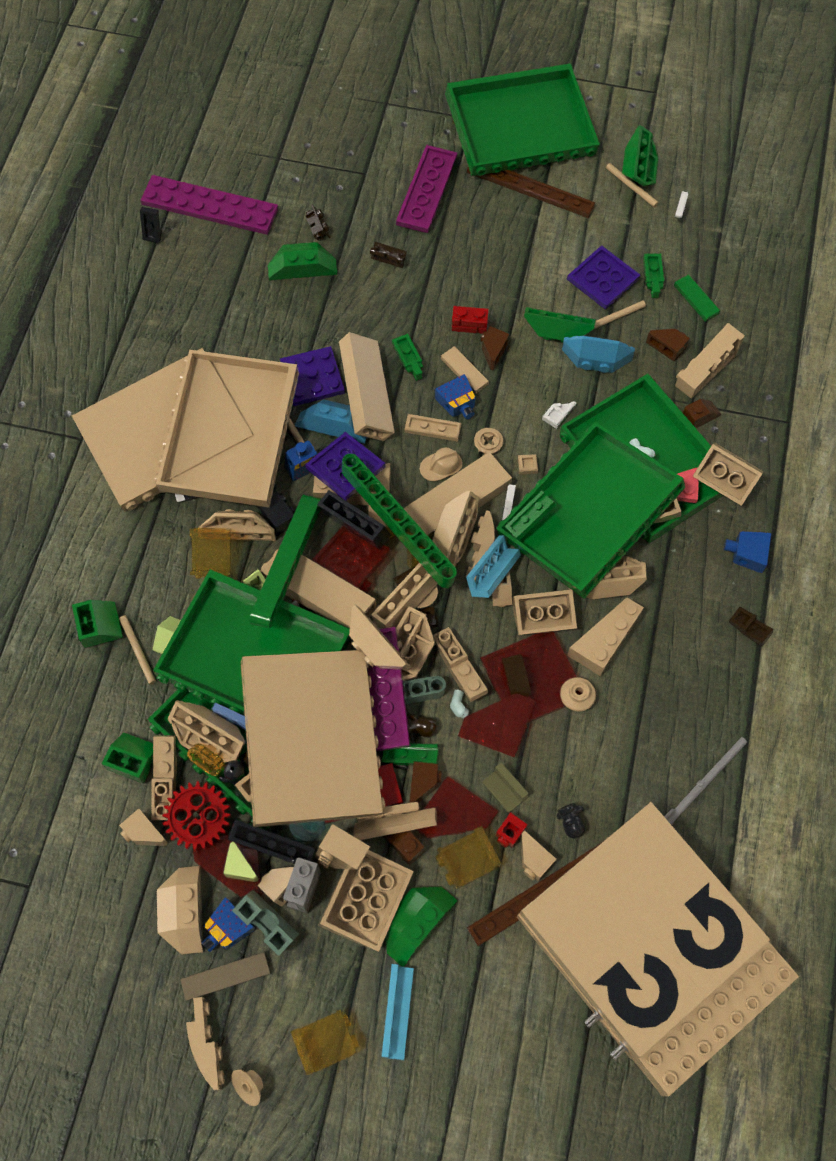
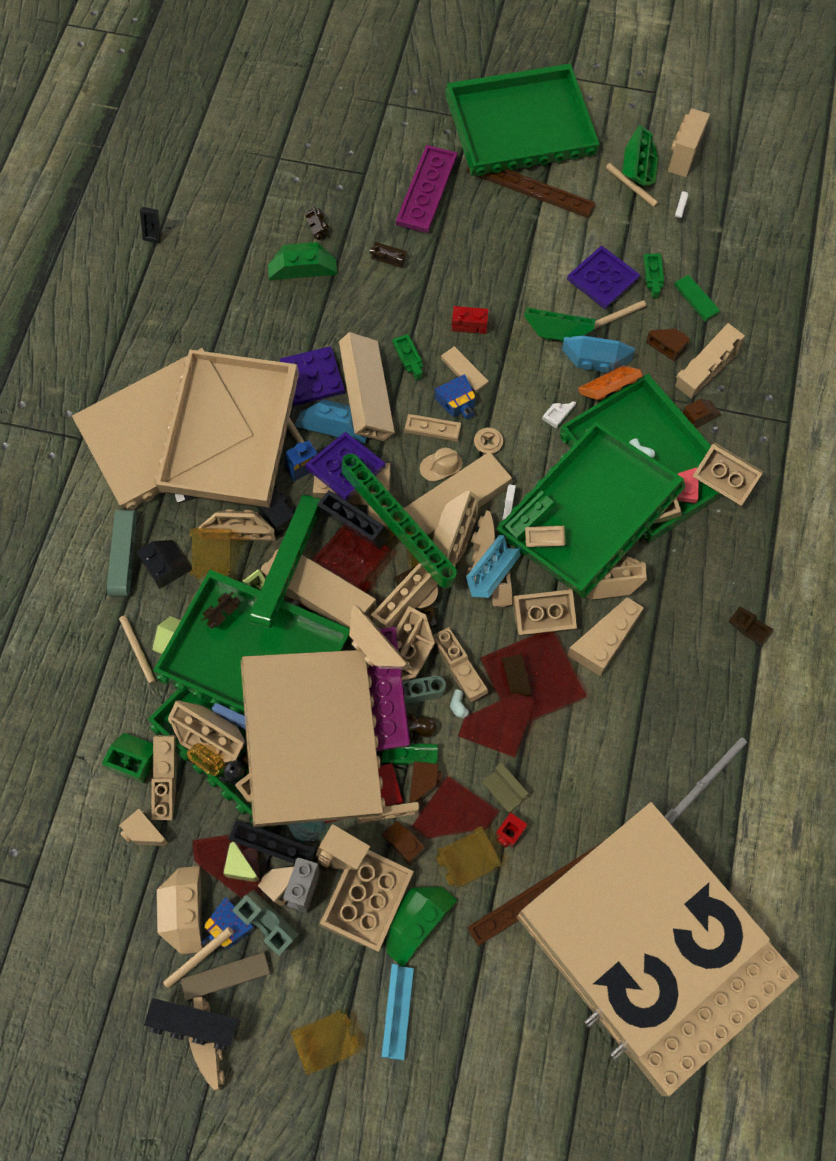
(96, 622): green slope -> none
(122, 553): none -> sand green beam
(163, 561): none -> black slope
(192, 1023): none -> black brick
(204, 952): none -> tan bar
(209, 204): magenta plate -> none
(209, 829): red gear -> none
(226, 604): none -> dark brown hinge
(247, 1086): tan piece -> none
(395, 824): tan tile -> none
(493, 345): reddish brown slope -> none
(527, 464): tan tile -> none
(535, 858): tan slope -> none
(545, 536): none -> tan tile
(572, 822): black animal -> none
(574, 701): tan piece -> none
(610, 382): none -> orange plate
(687, 141): none -> tan wedge
(750, 550): blue torso -> none

